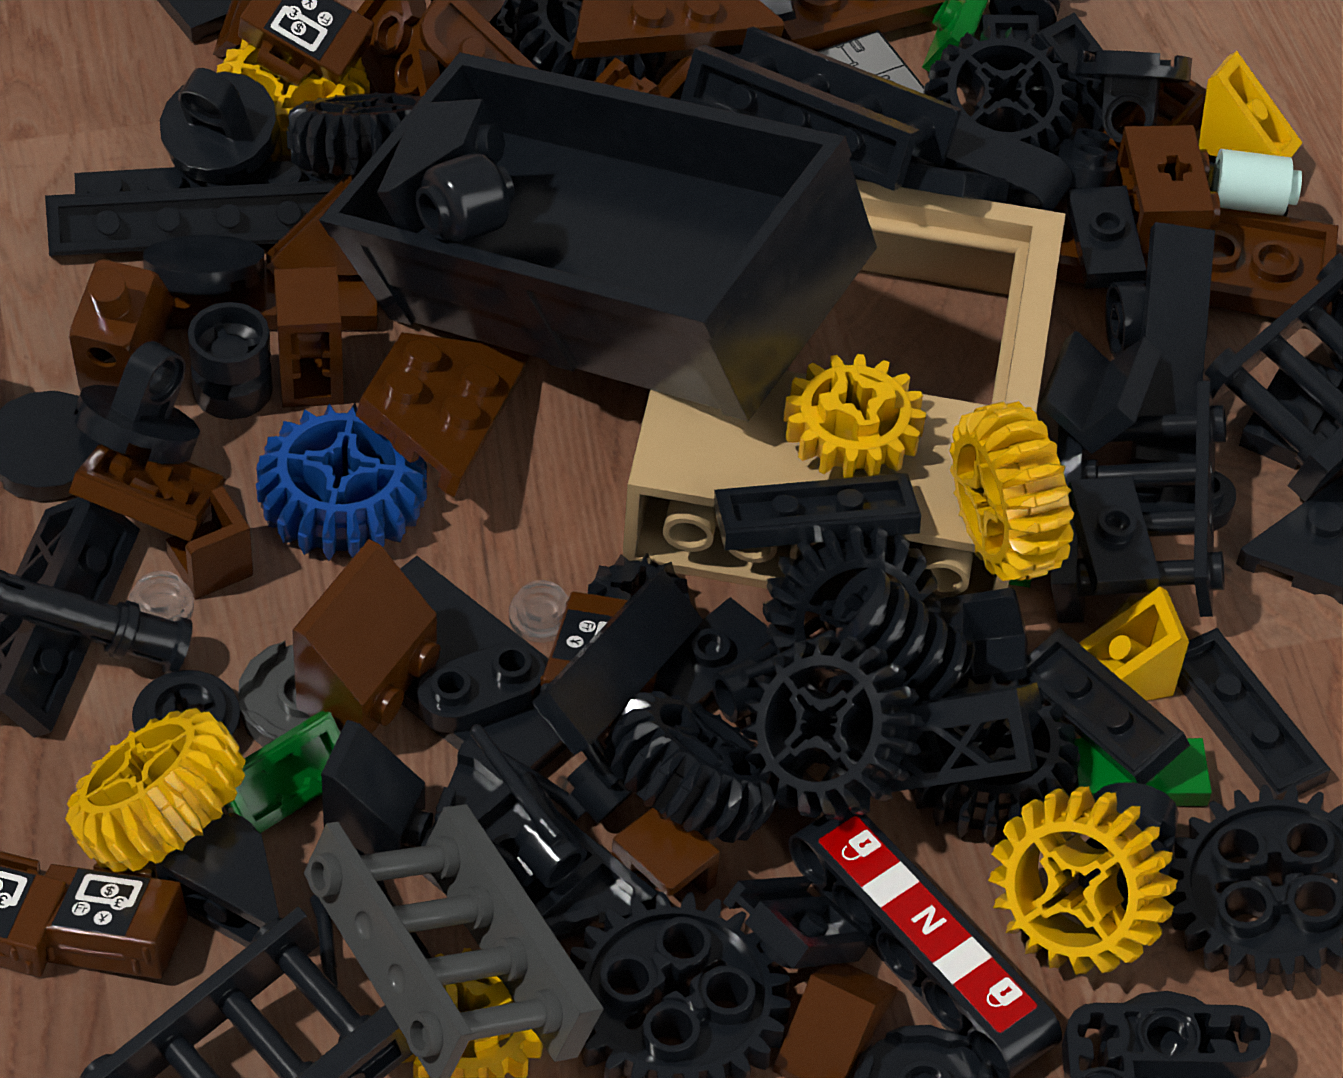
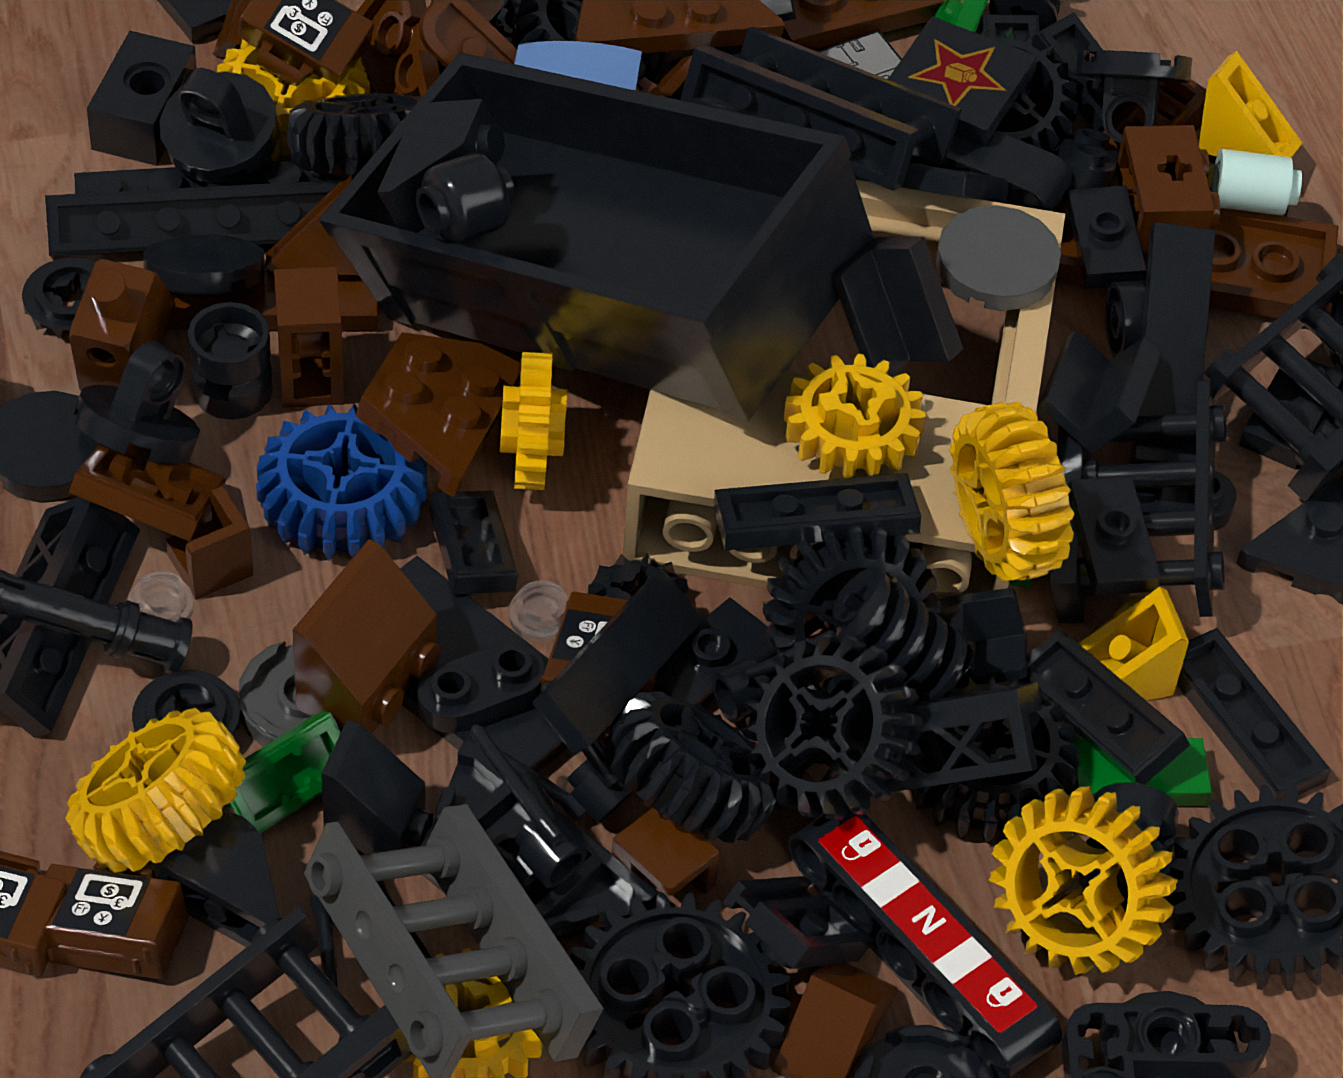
(50, 286): none -> black gear
(134, 94): none -> black brick
(473, 542): none -> black plate
(533, 421): none -> yellow gear
(583, 60): none -> medium blue slope
(896, 304): none -> black panel
(967, 73): none -> black tile
(998, 257): none -> dark grey tile

